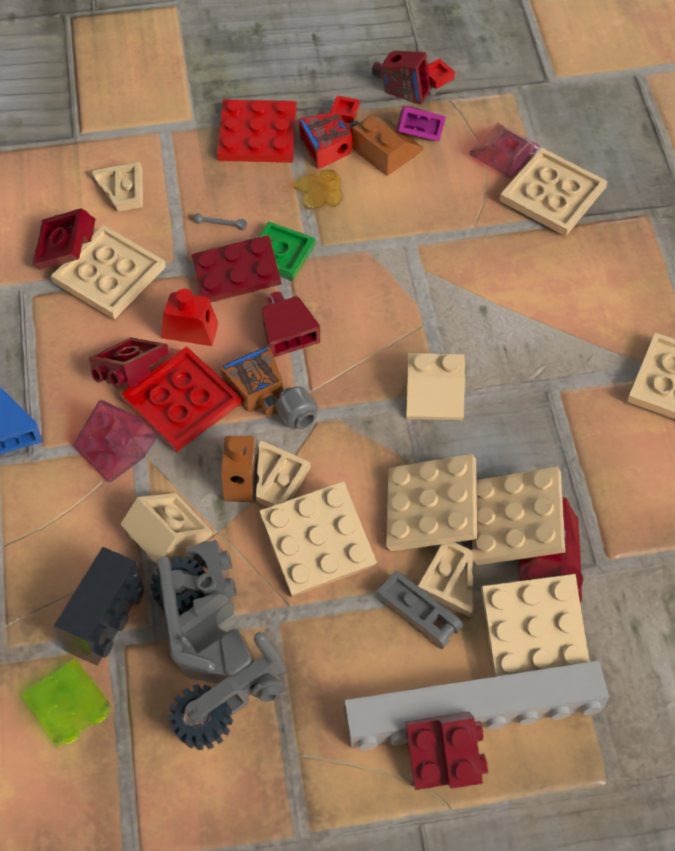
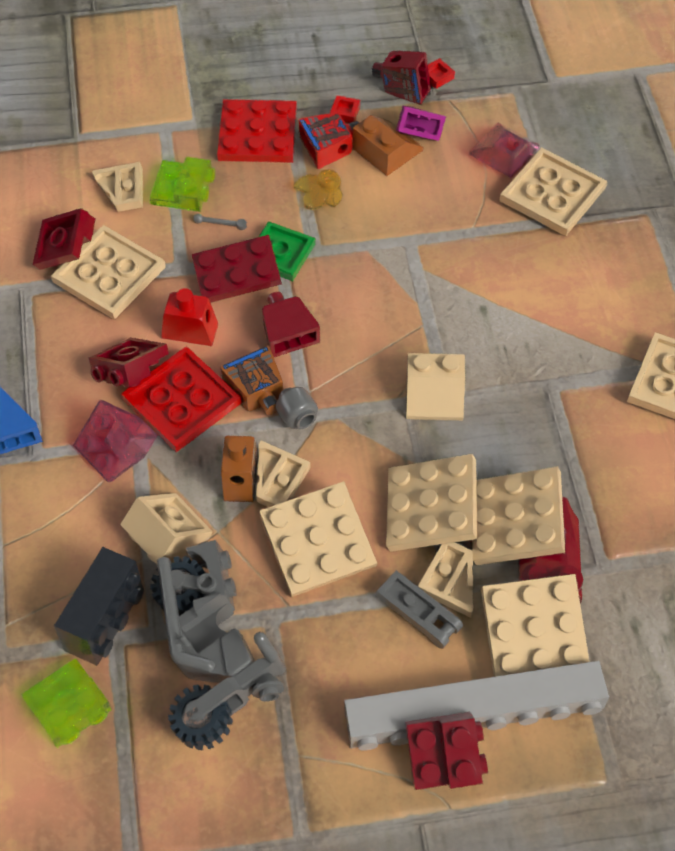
(183, 184): none -> clear neon green plate

